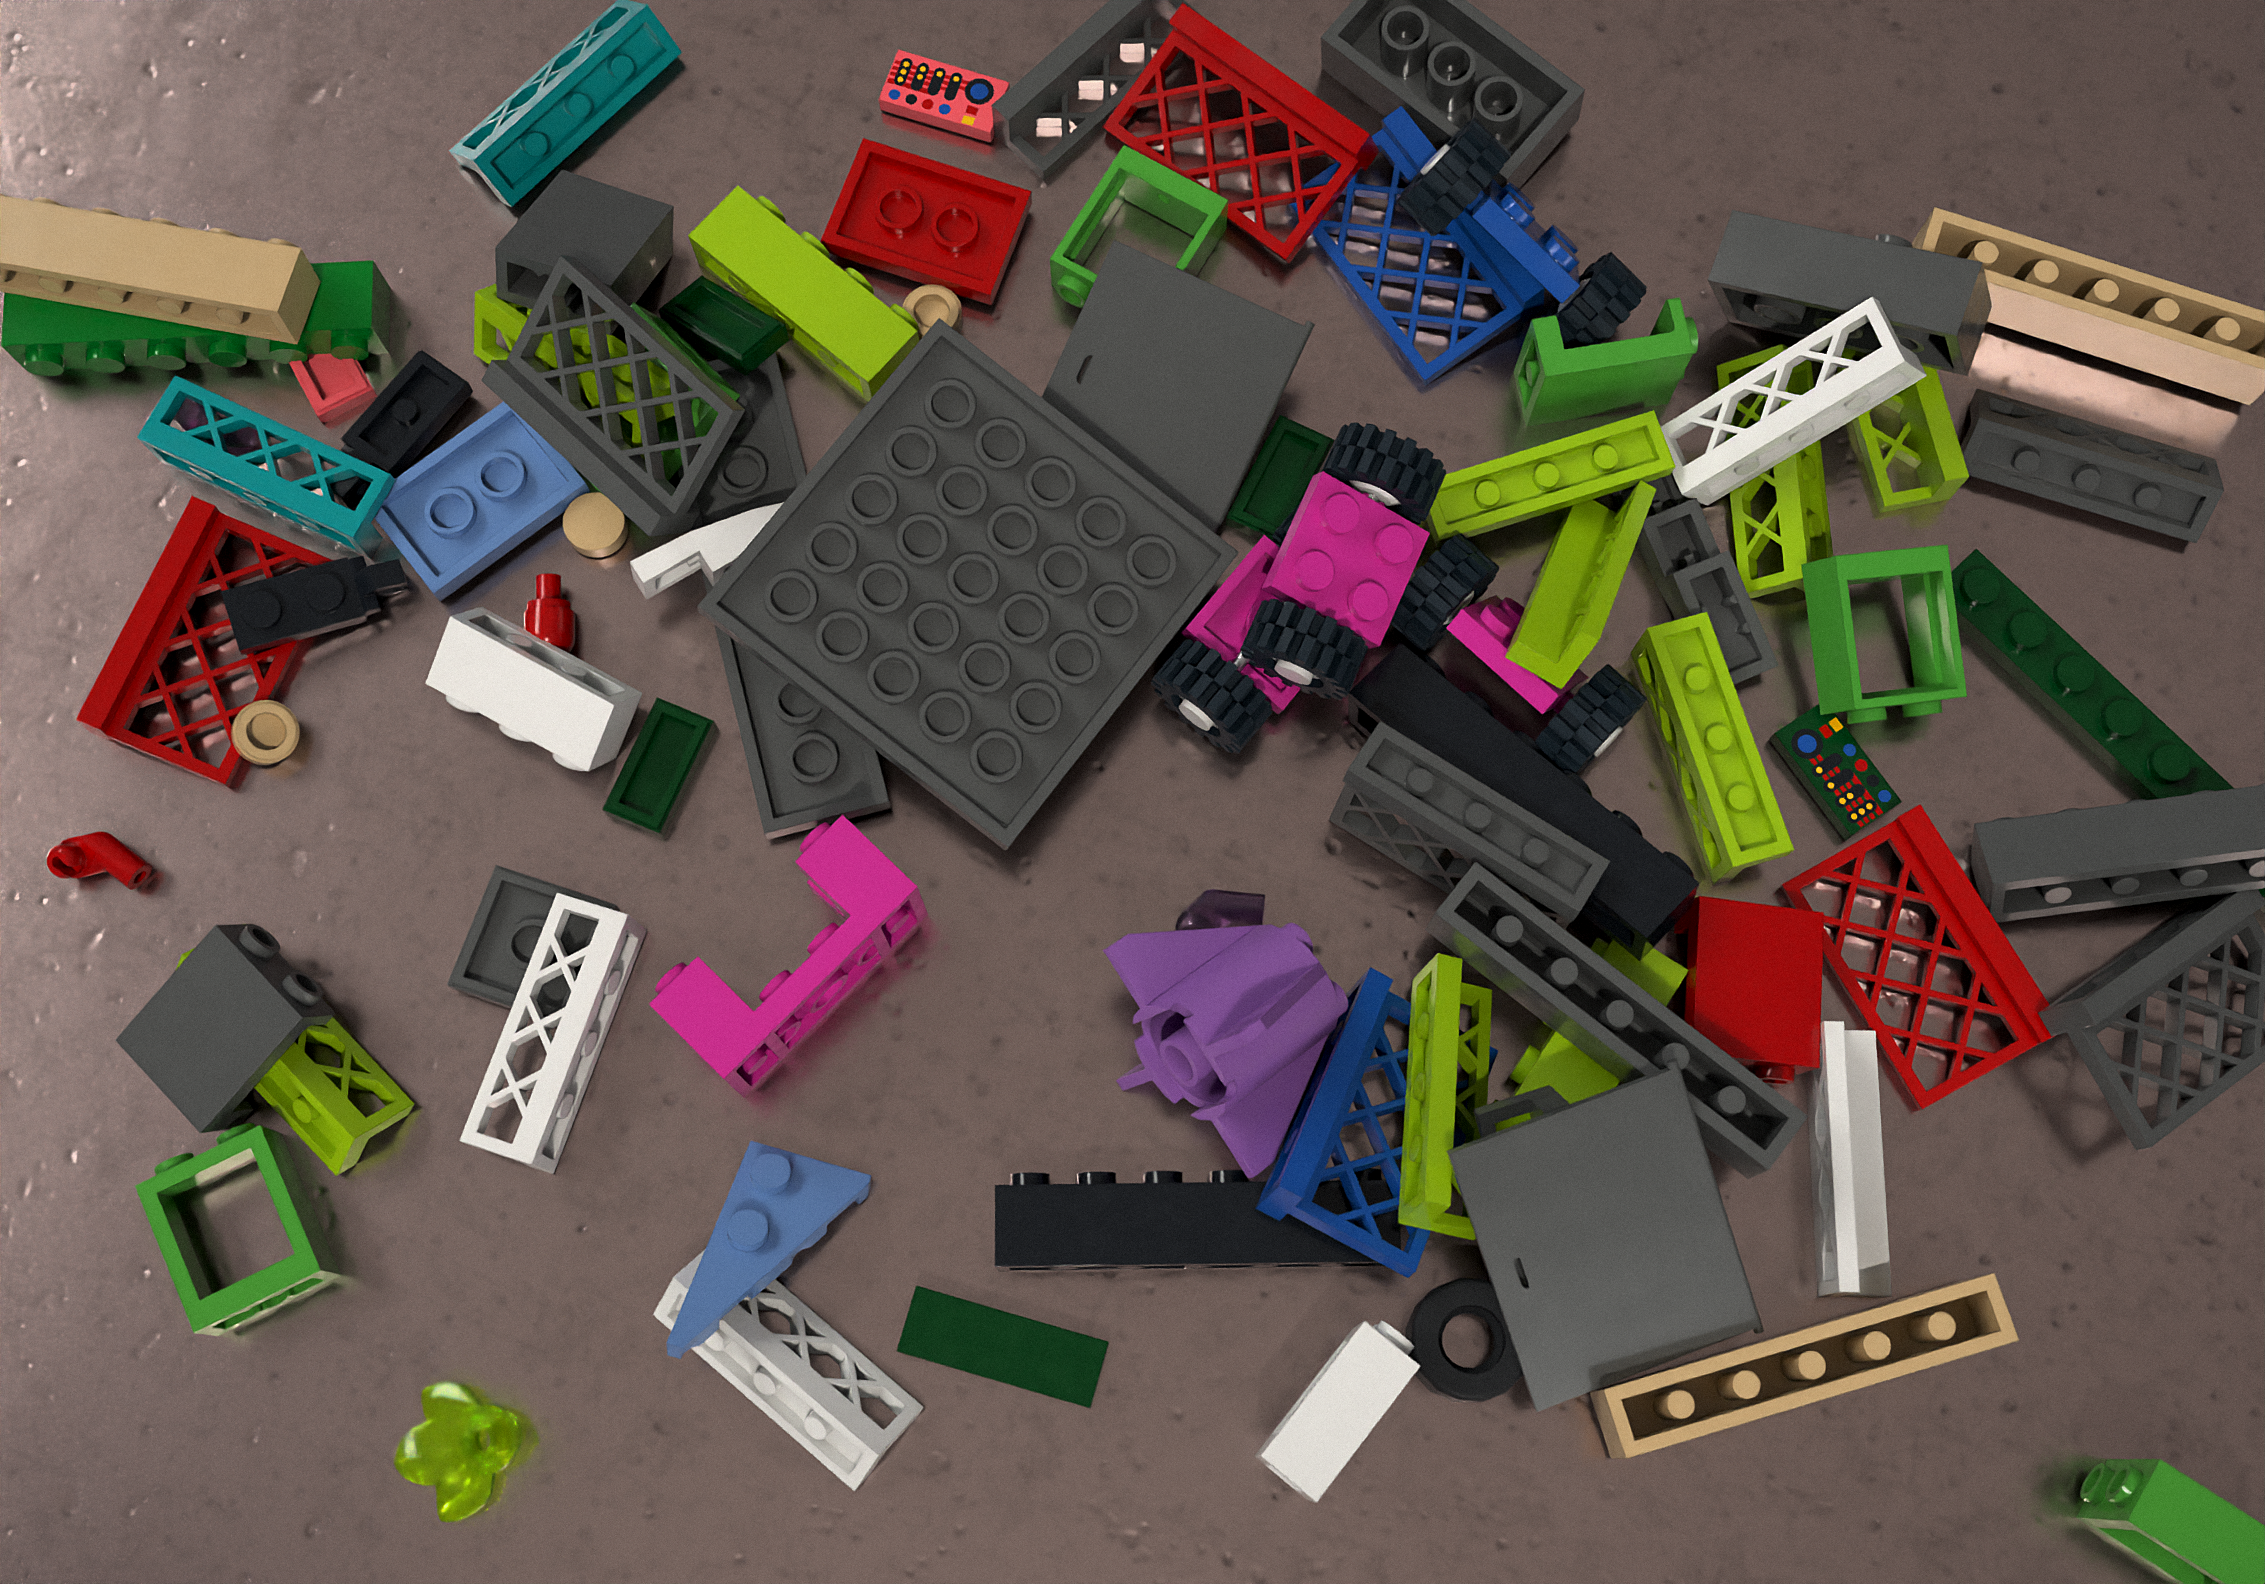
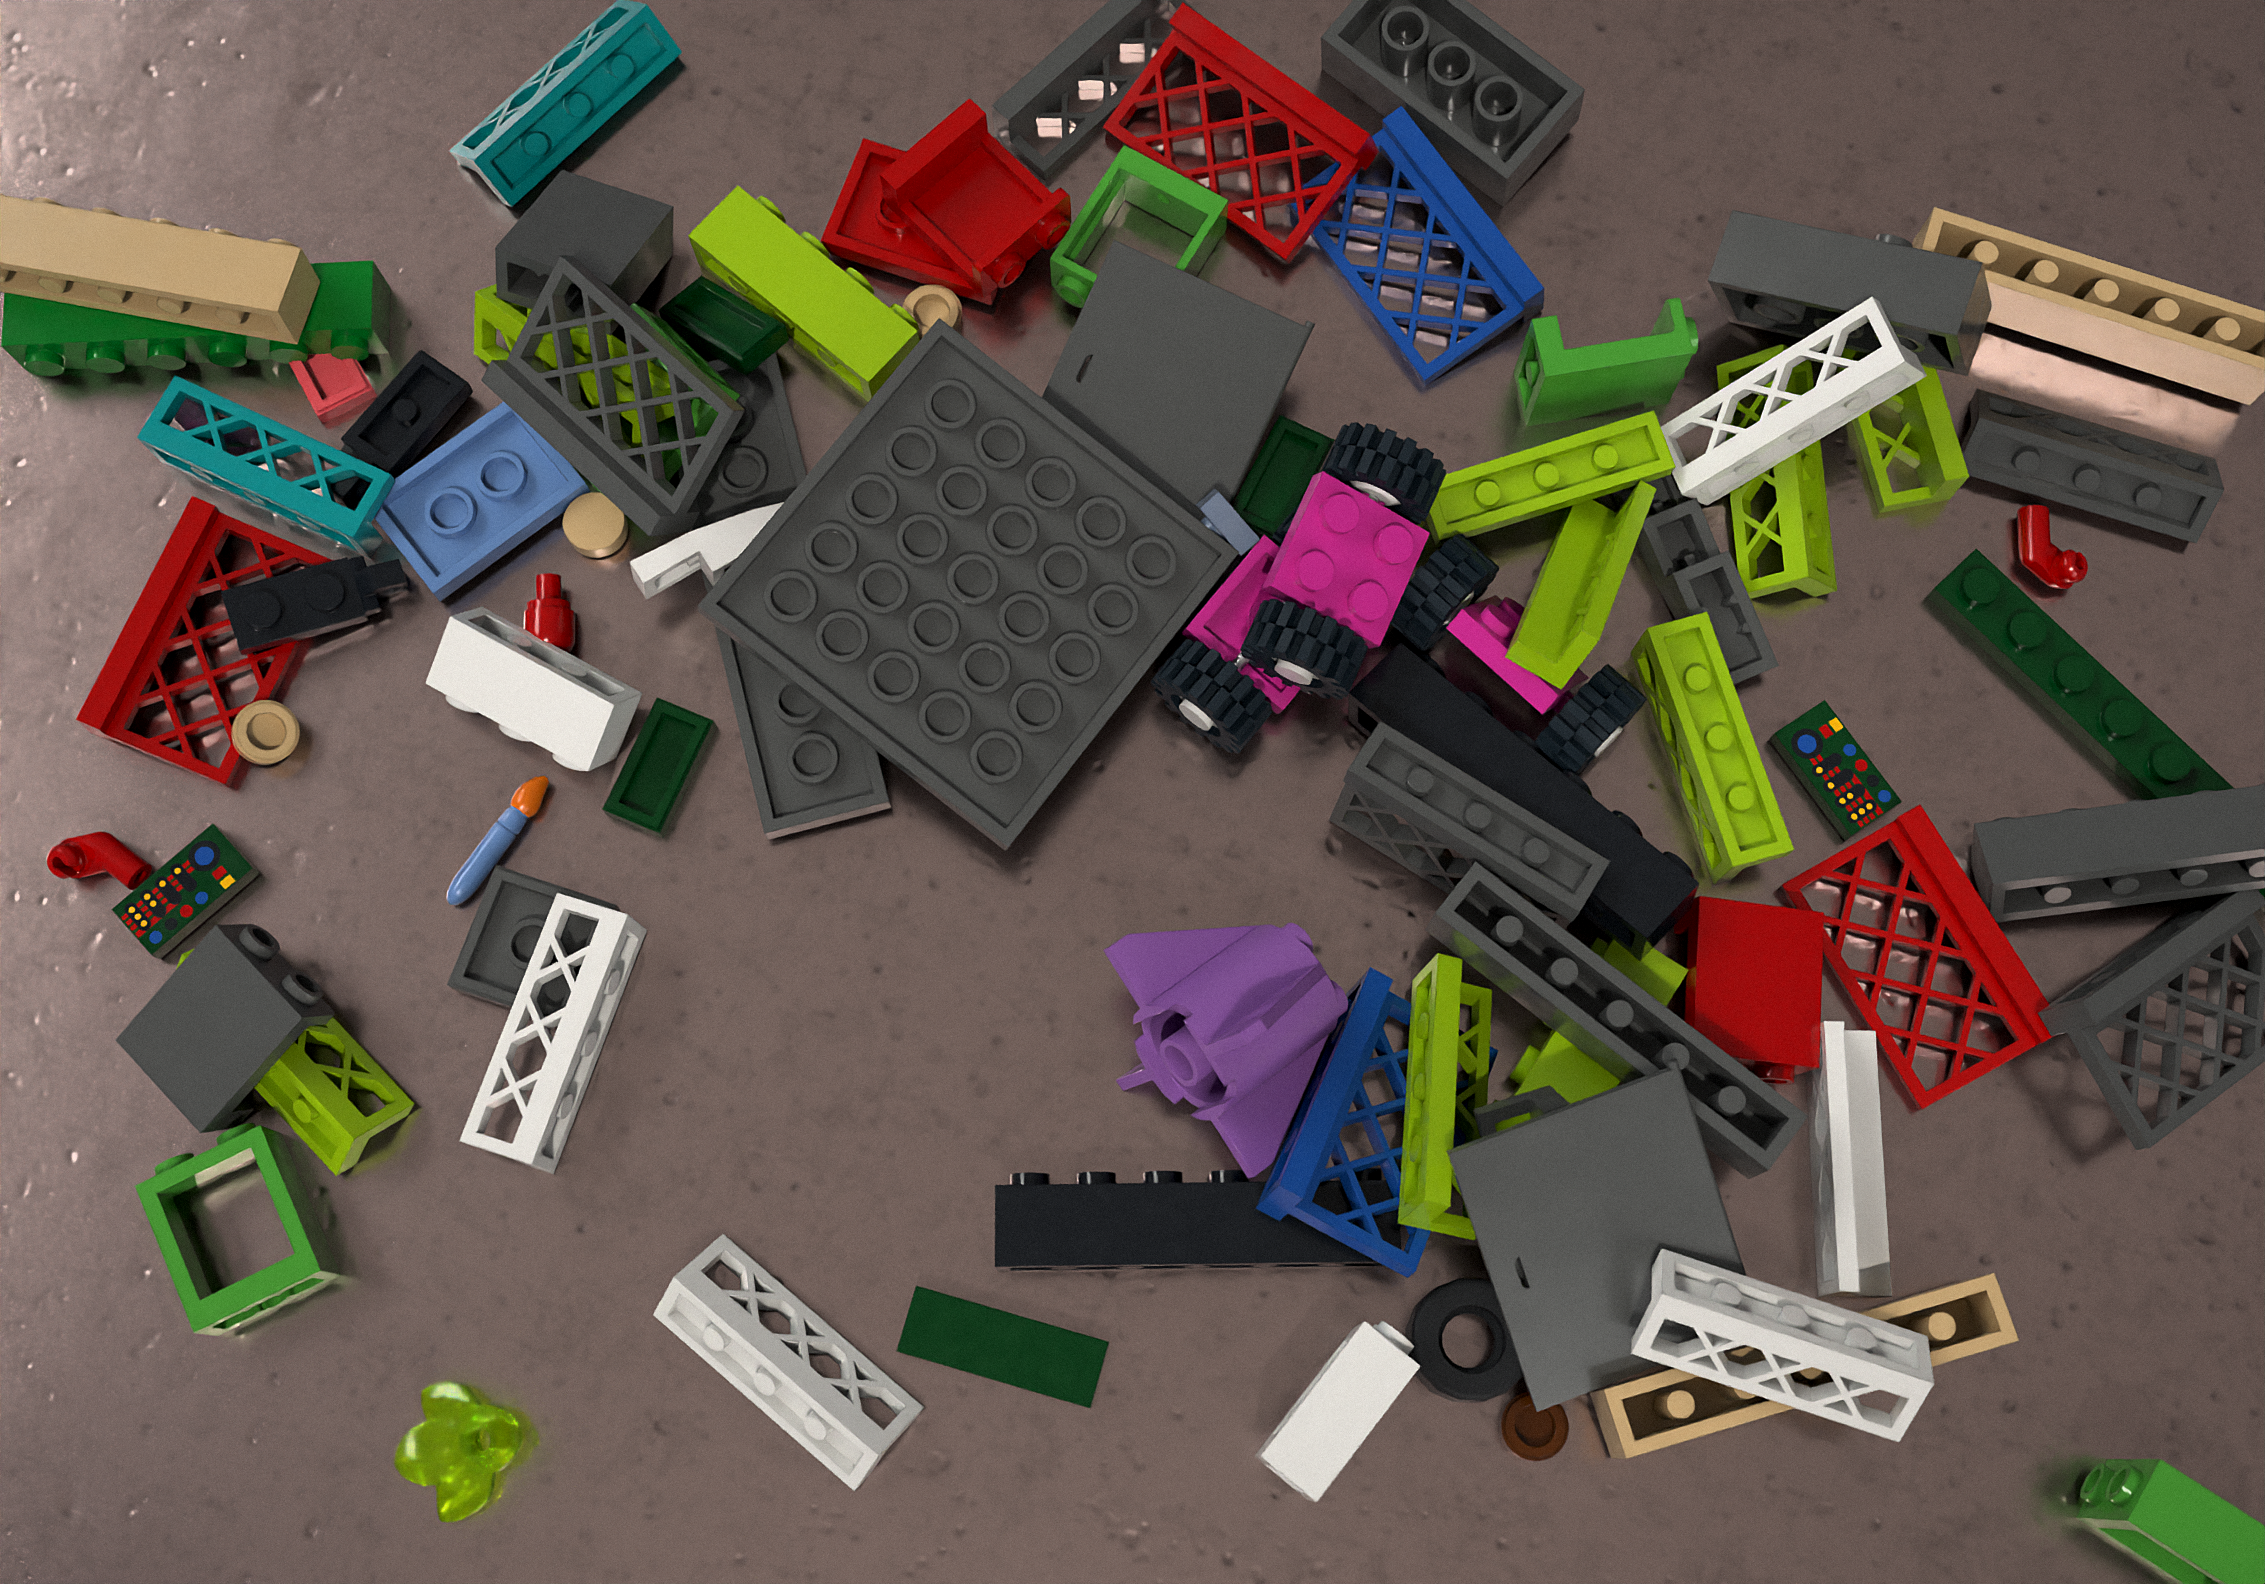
(185, 891): none -> tile
(523, 805): none -> medium blue piece
(769, 1216): medium blue wing -> none
(877, 914): dark pink plate -> none
(942, 95): coral tile -> none
(975, 201): none -> red panel
(1220, 907): clear purple arm -> none
(1226, 522): none -> sand blue plate
(1462, 177): black plate -> none
(1532, 1433): none -> reddish brown tile
(1793, 1336): none -> white fence
(1930, 628): bright green window -> none
(2041, 556): none -> red arm

